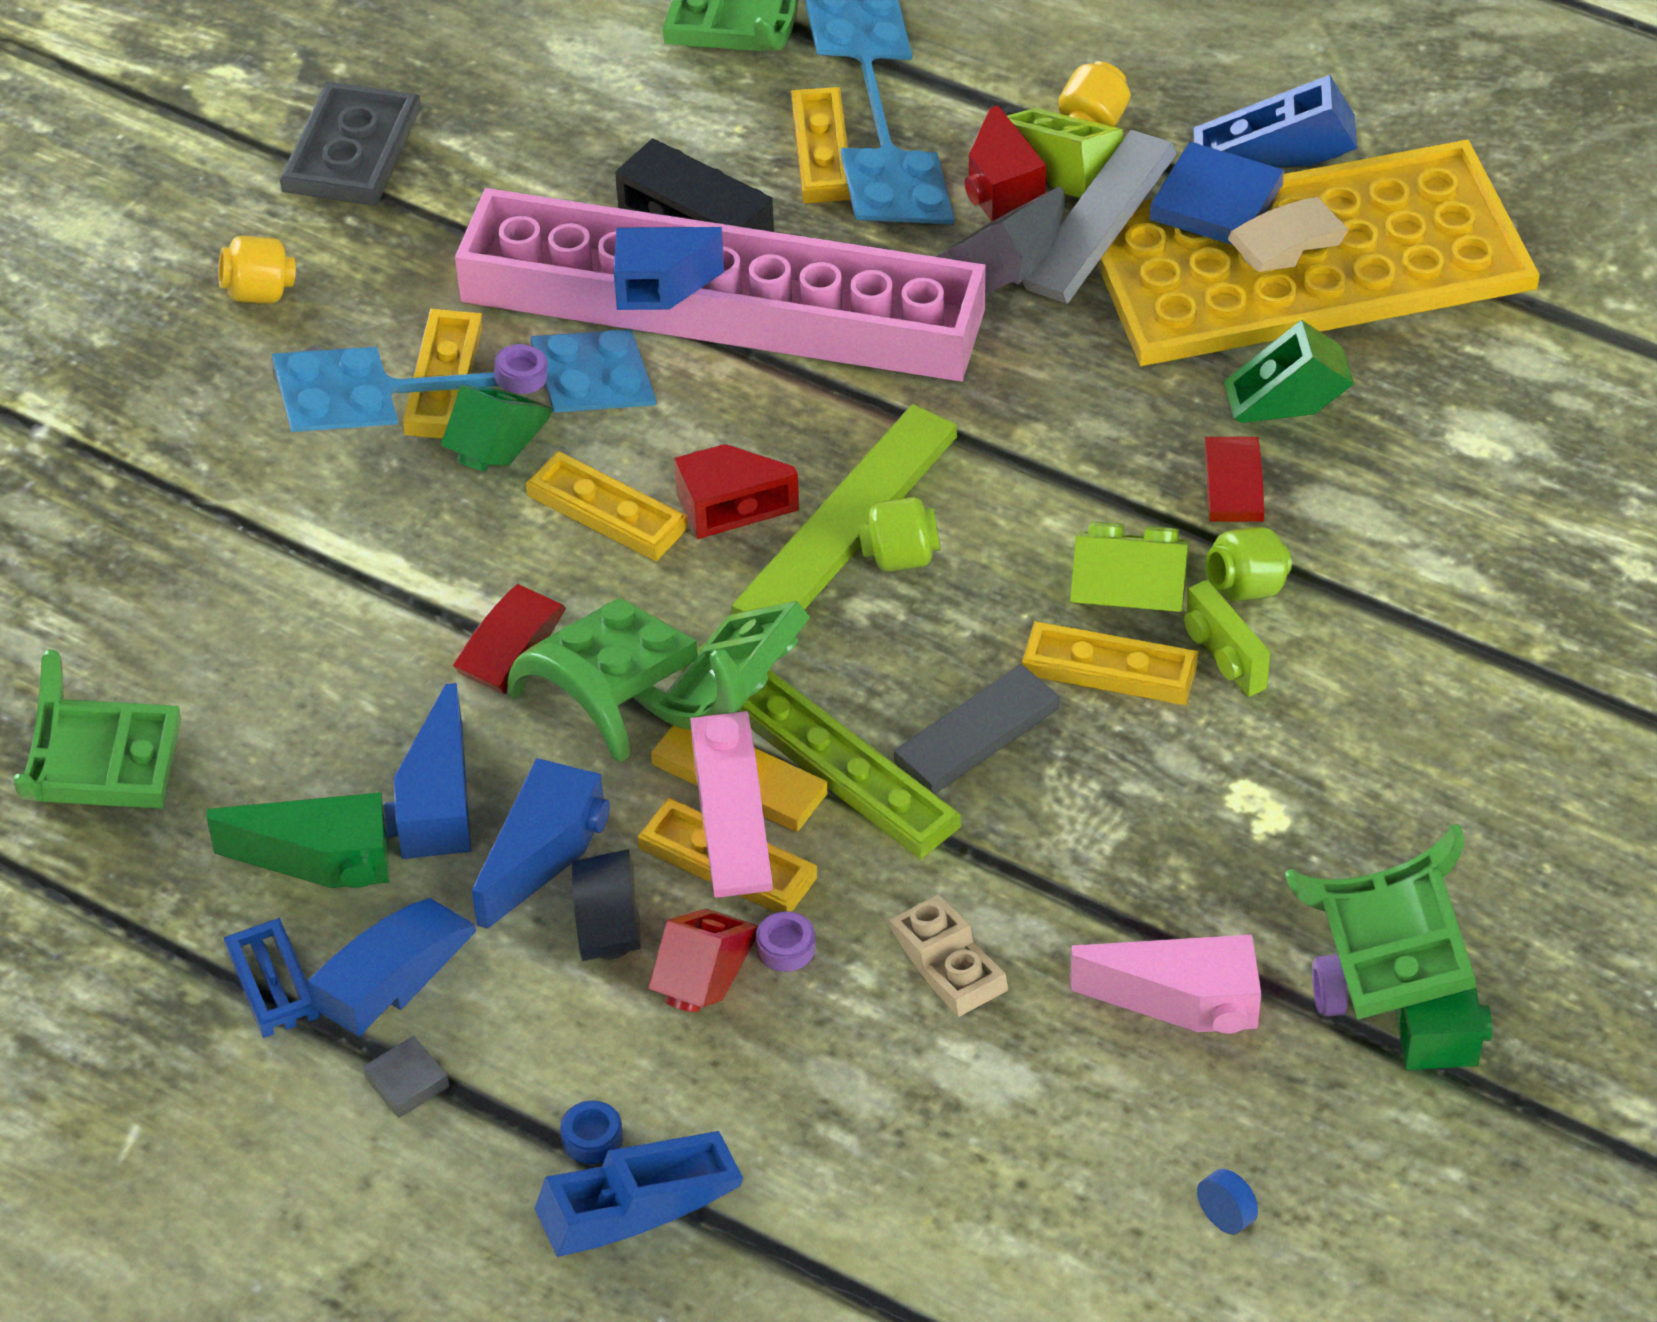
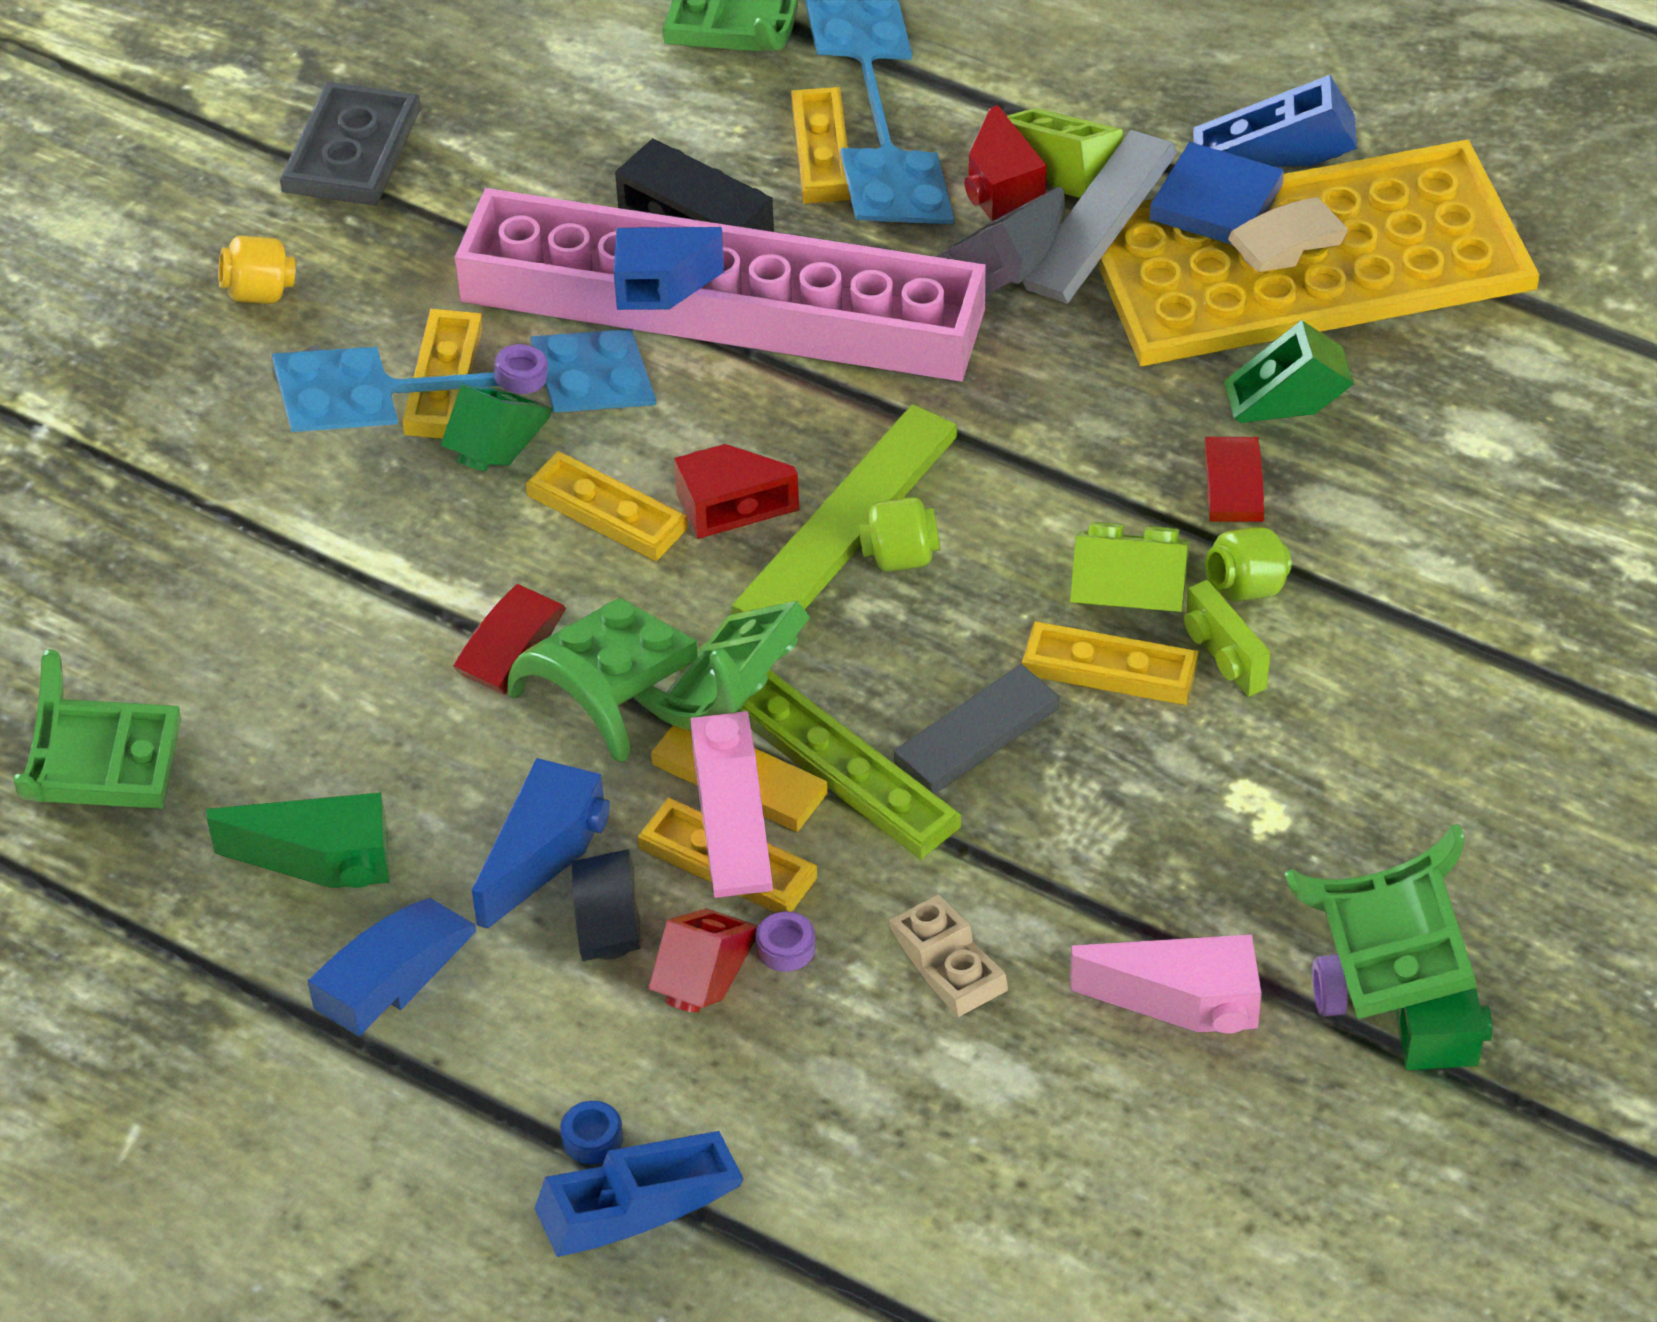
(285, 1012): blue tile -> none
(406, 1076): flat silver tile -> none
(432, 786): blue slope -> none
(1095, 94): yellow head -> none
(1227, 1201): blue tile -> none

